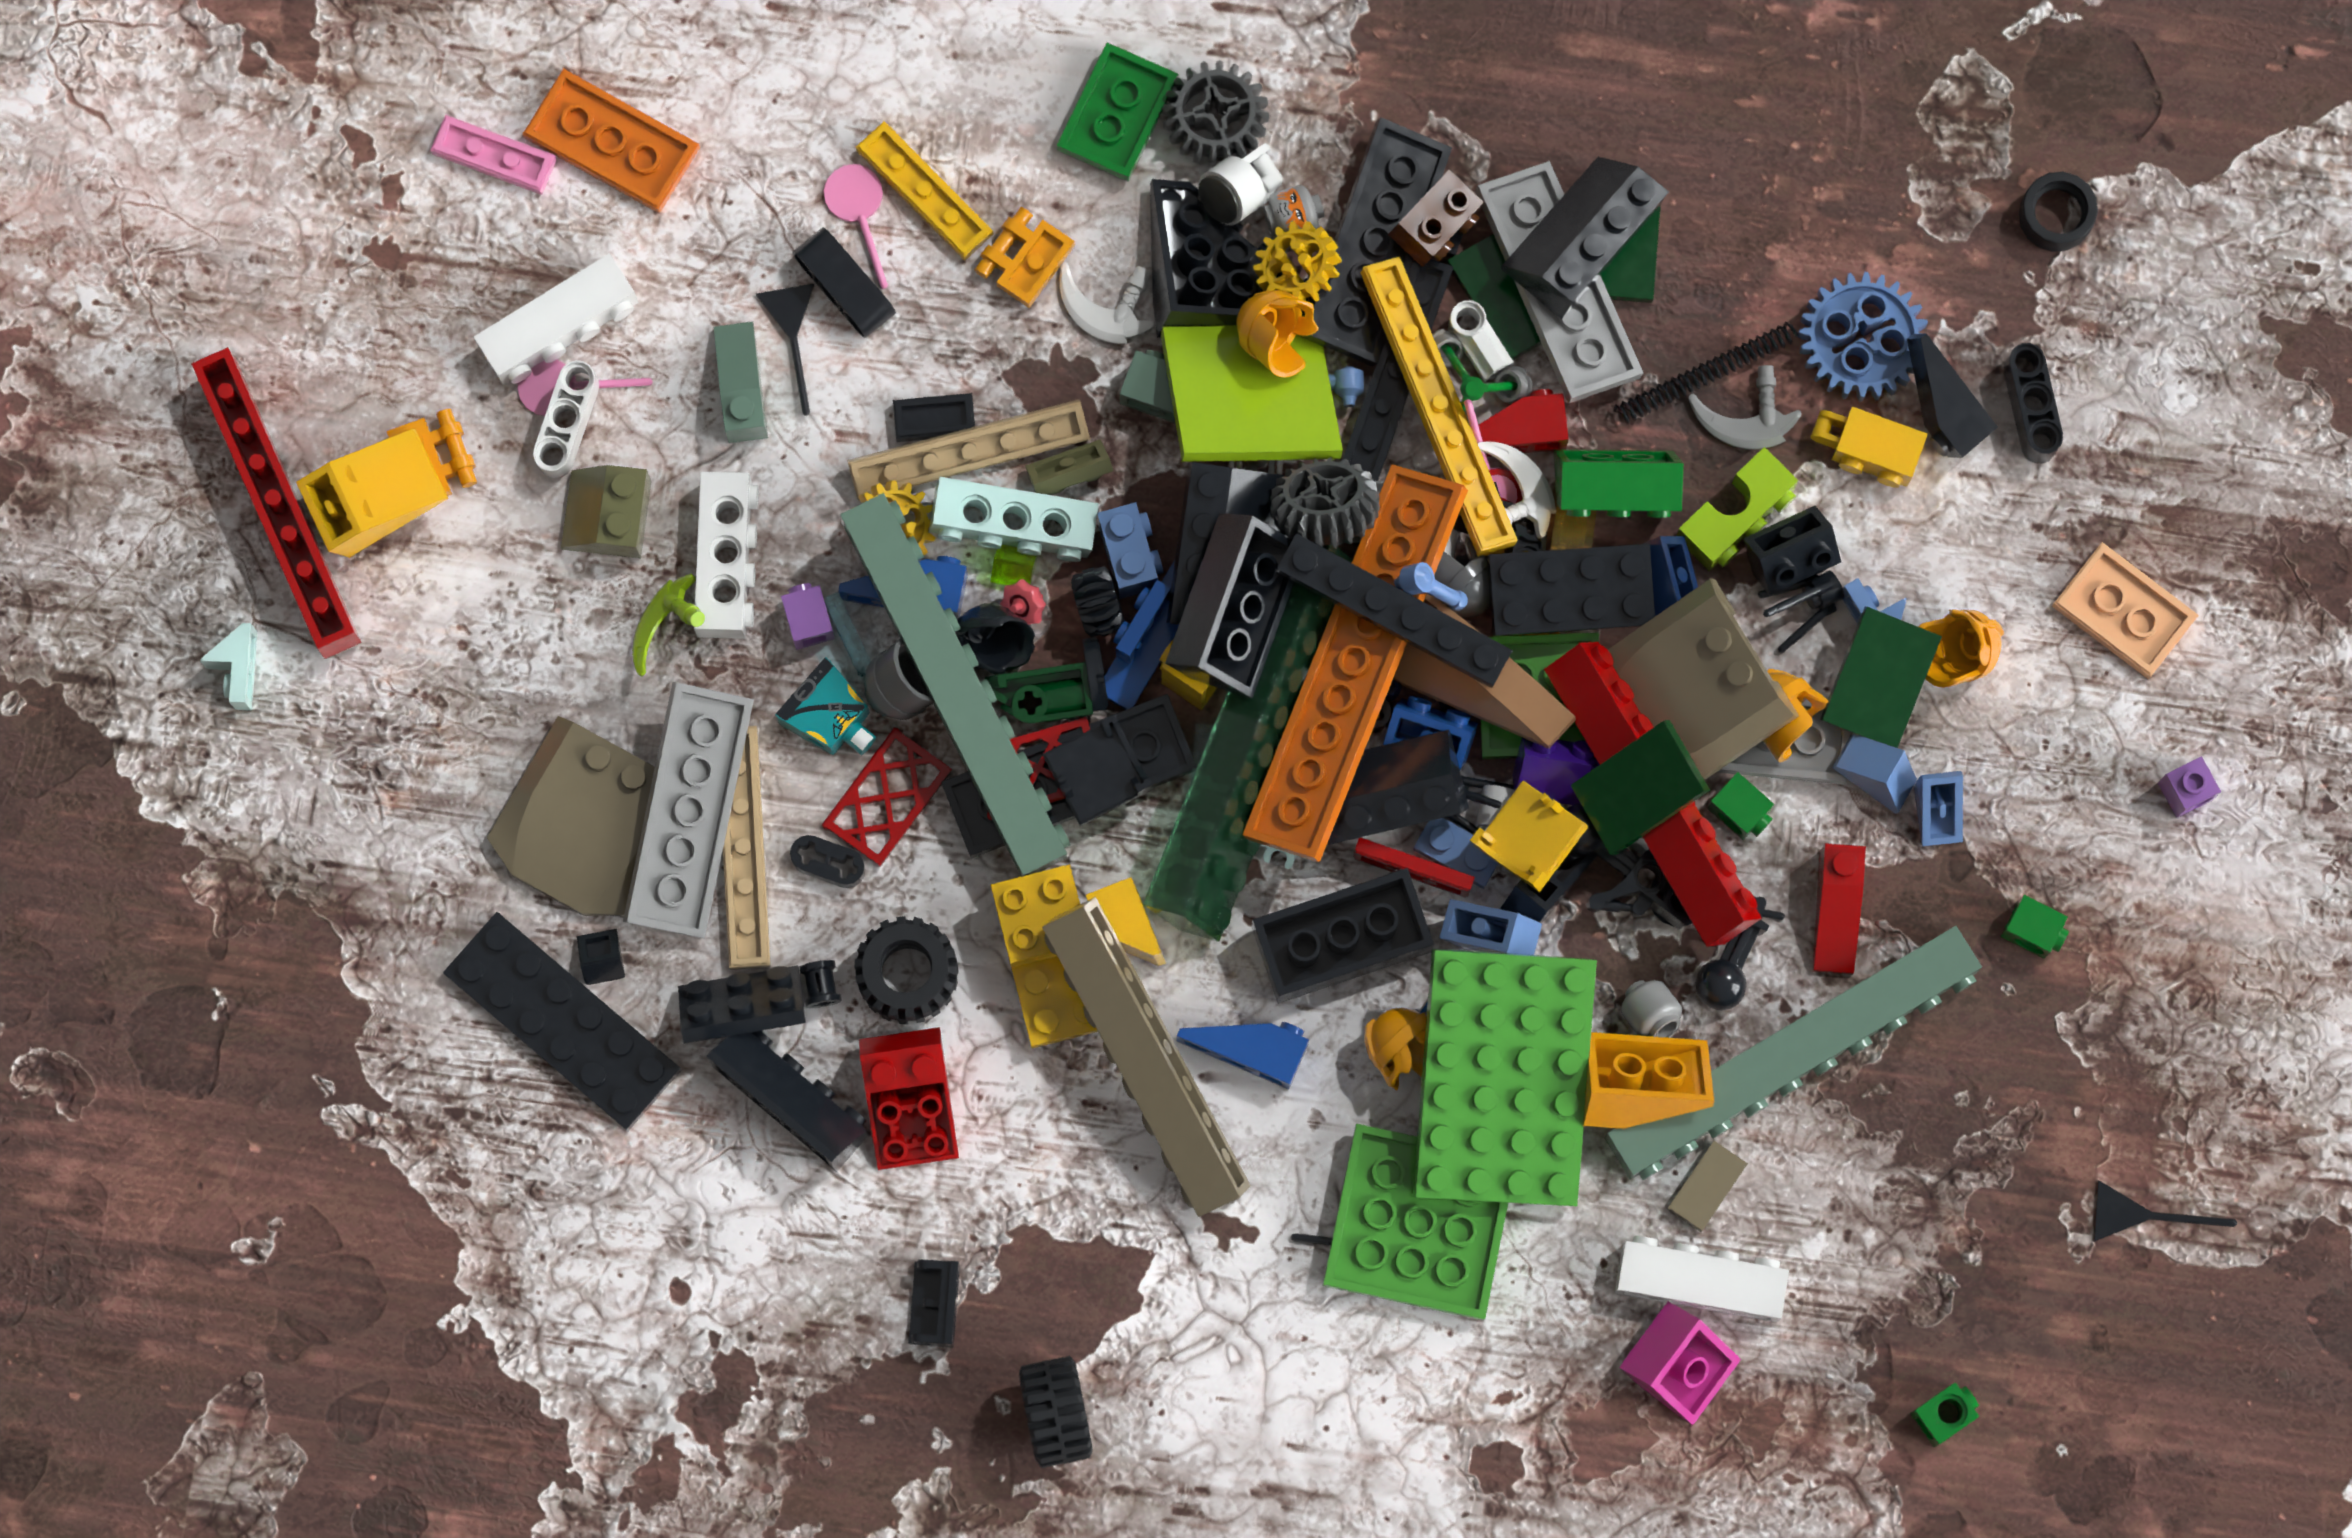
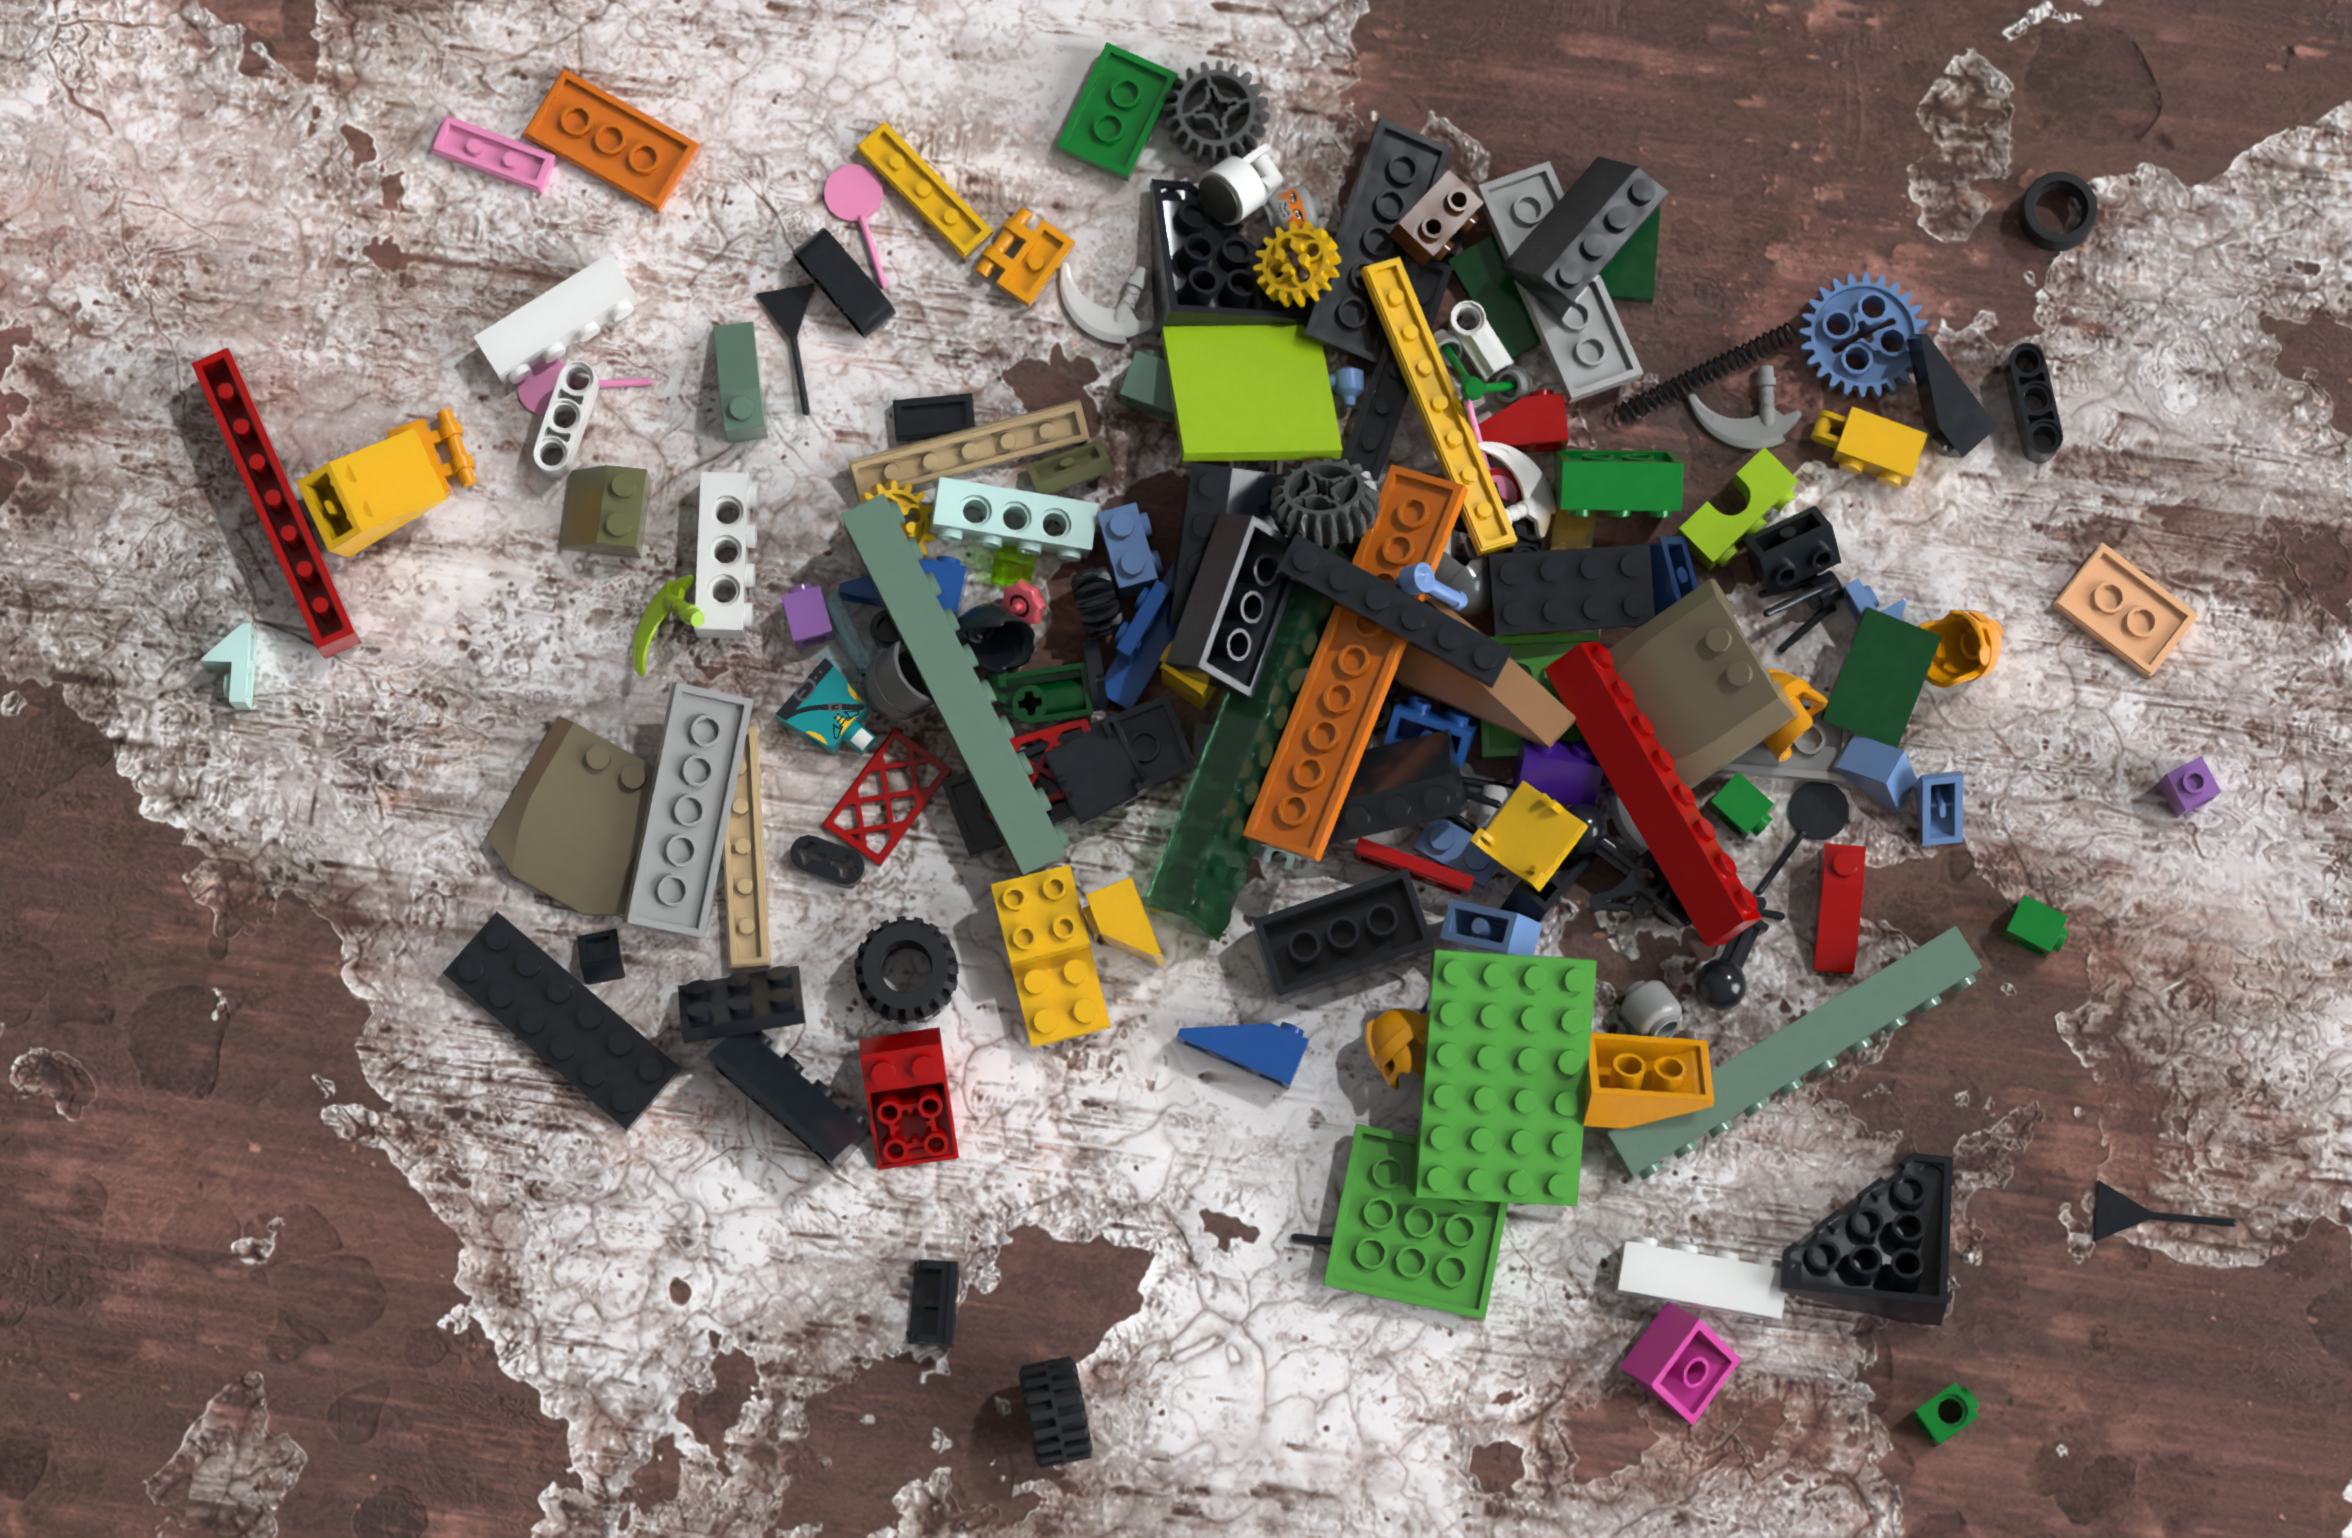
(823, 994): black bush -> none
(883, 630): none -> black plate
(1145, 1057): dark tan brick -> none
(1269, 325): light orange helmet -> none
(1640, 787): dark green tile -> none
(1707, 1186): dark tan tile -> none
(1816, 813): none -> black piece
(1885, 1250): none -> black slope

